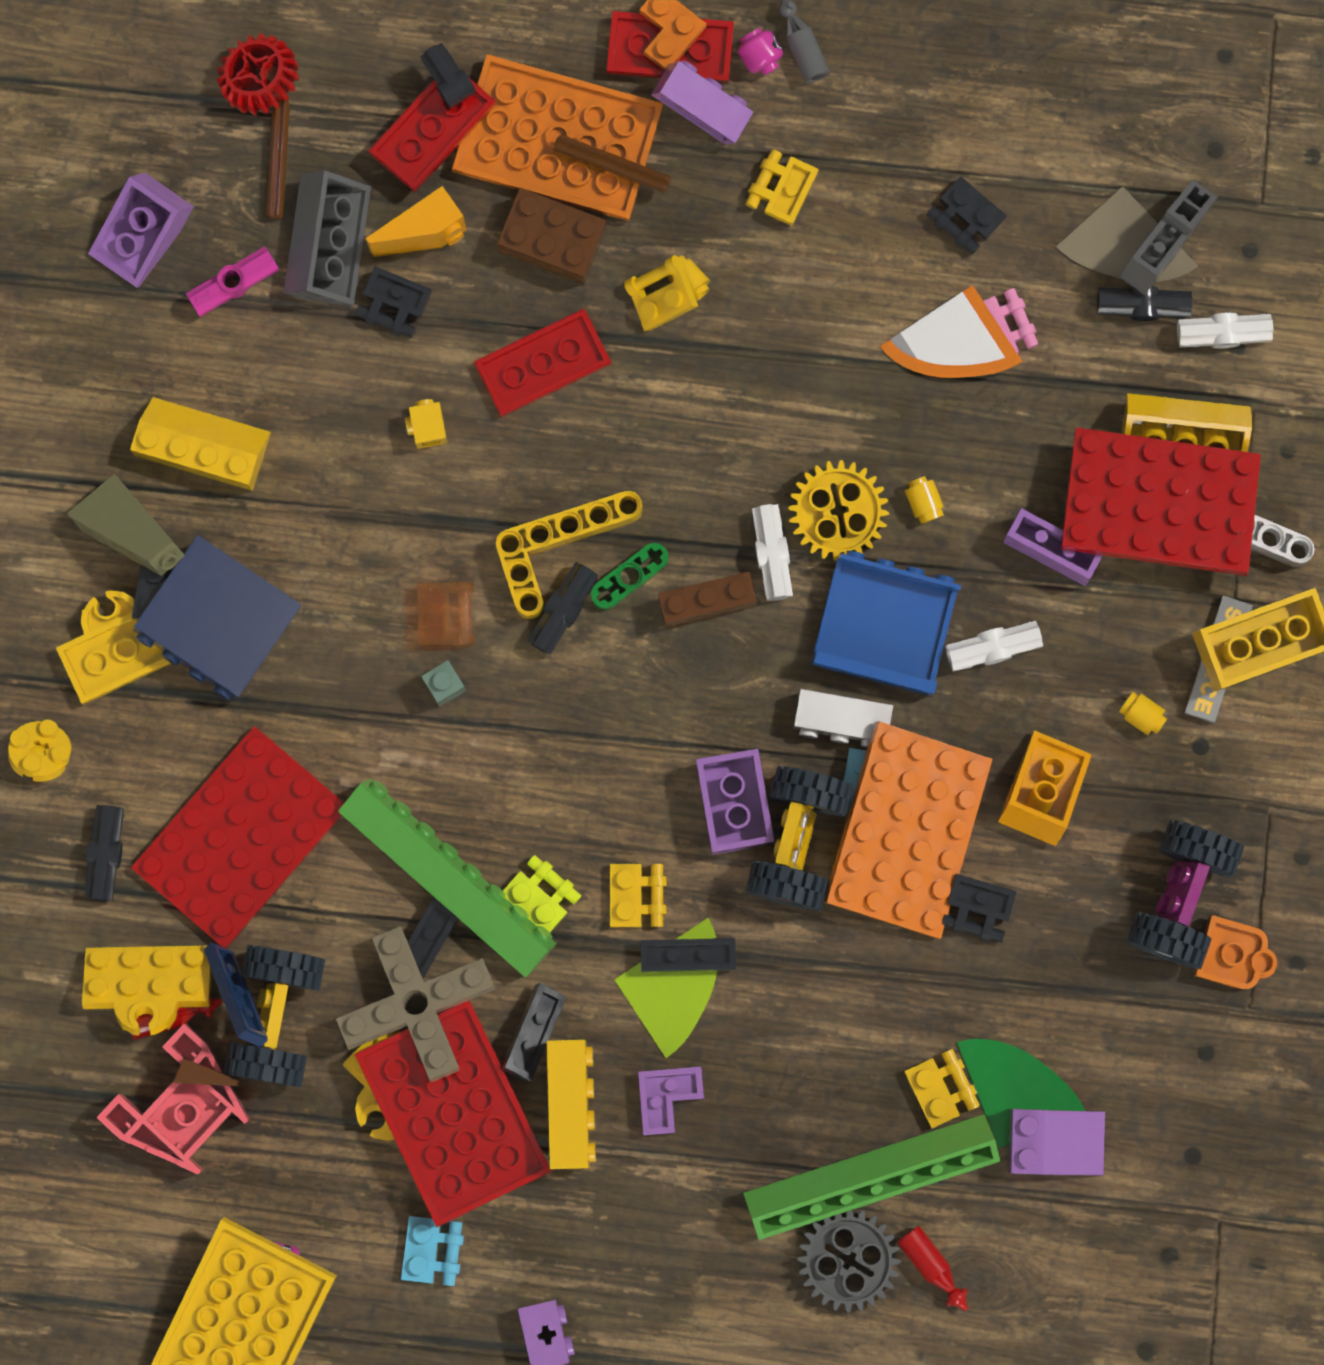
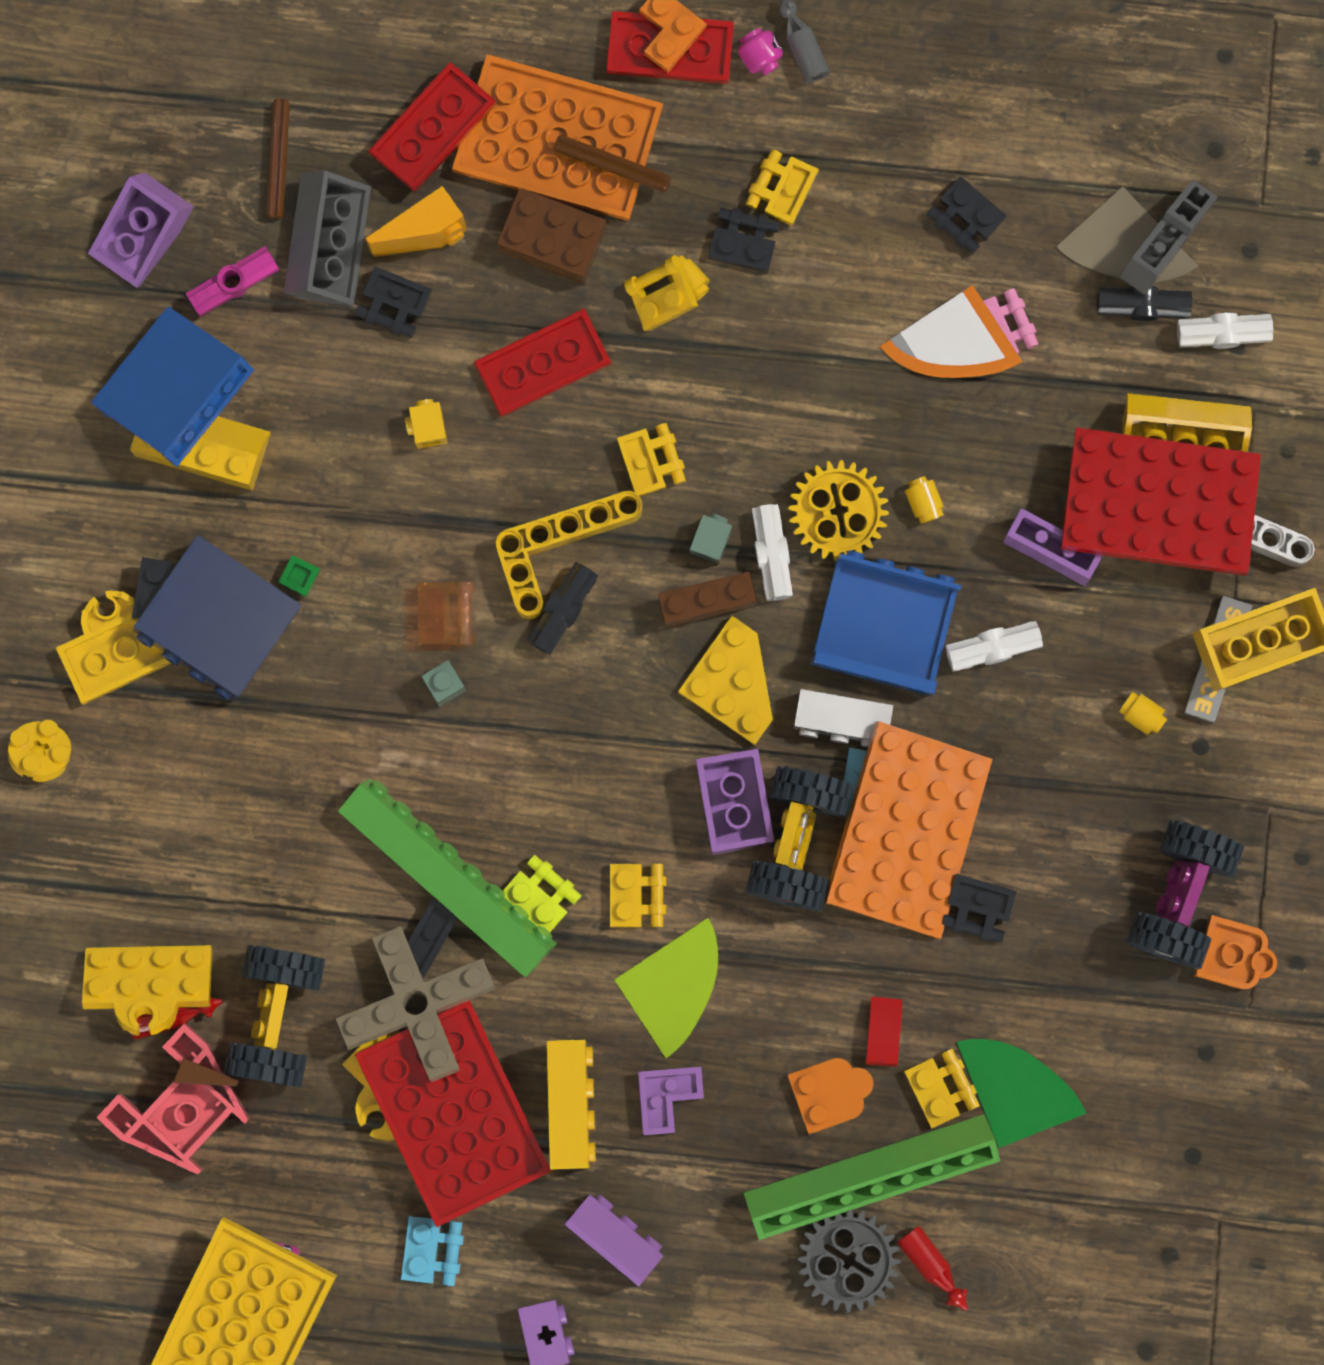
(104, 853): black piece -> none
(123, 524): olive slope -> none
(173, 385): none -> blue panel
(235, 994): dark blue tile -> none
(239, 837): red plate -> none
(275, 66): red gear -> none
(299, 576): none -> green plate
(451, 81): black piece -> none
(533, 1032): black plate -> none
(606, 584): green beam -> none
(615, 1238): none -> medium lavender slope
(642, 463): none -> yellow plate
(688, 955): black plate -> none
(702, 102): medium lavender brick -> none
(711, 538): none -> sand green brick
(732, 682): none -> yellow plate
(743, 249): none -> black plate
(830, 1093): none -> orange plate
(884, 1031): none -> red slope
(1045, 788): light orange slope -> none
(1056, 1142): medium lavender slope -> none

